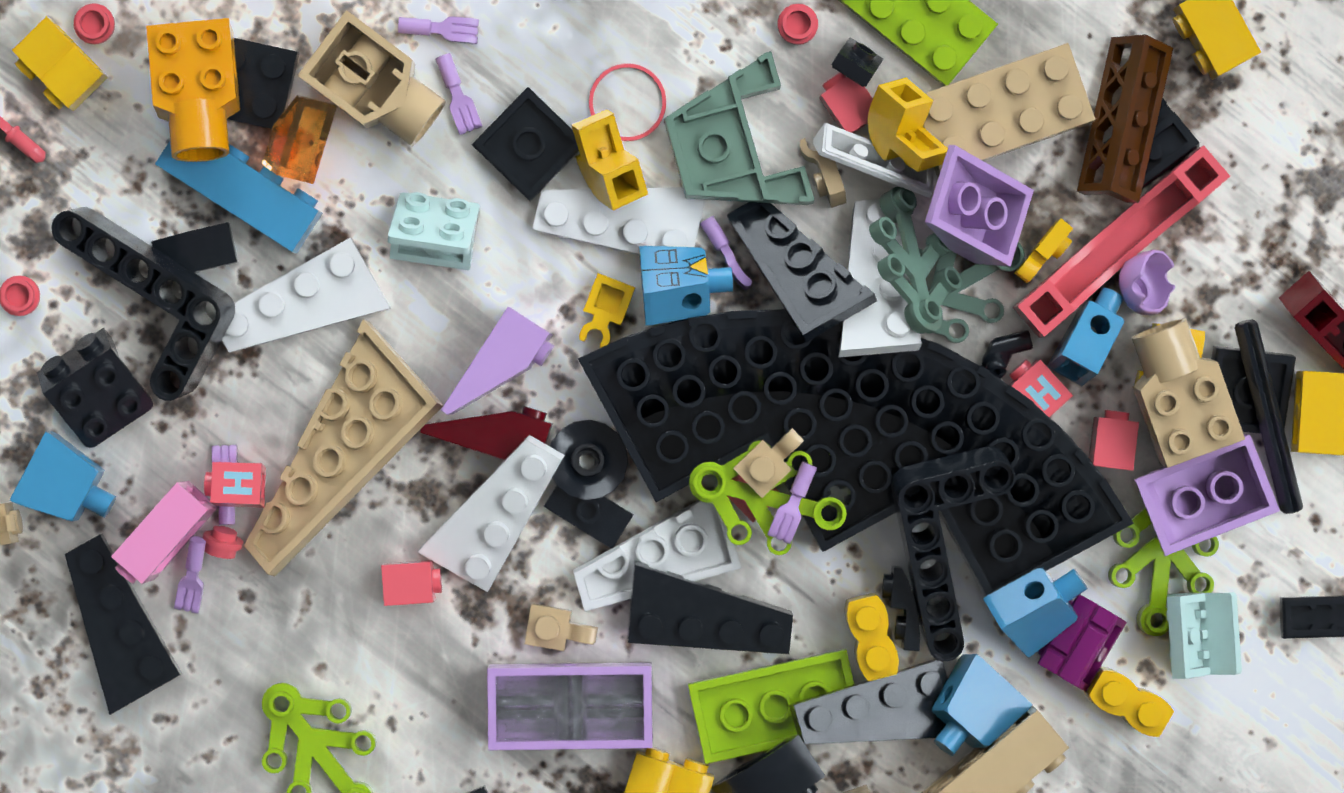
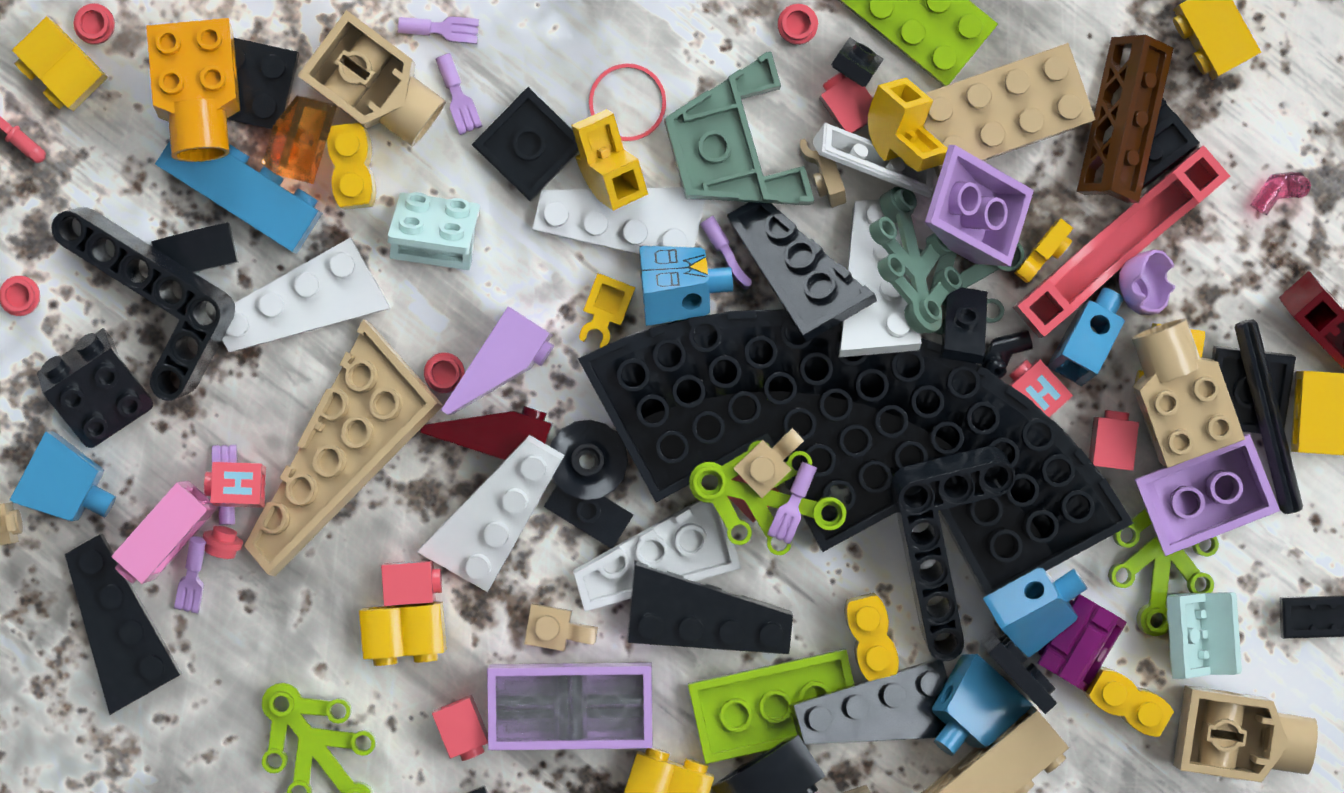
(351, 154): none -> yellow brick
(403, 631): none -> yellow brick
(443, 372): none -> coral plate
(461, 728): none -> coral brick
(900, 596): black slope -> none
(964, 325): none -> black plate
(1029, 679): none -> black plate
(1241, 736): none -> tan brick
(1280, 186): none -> clear pink arm

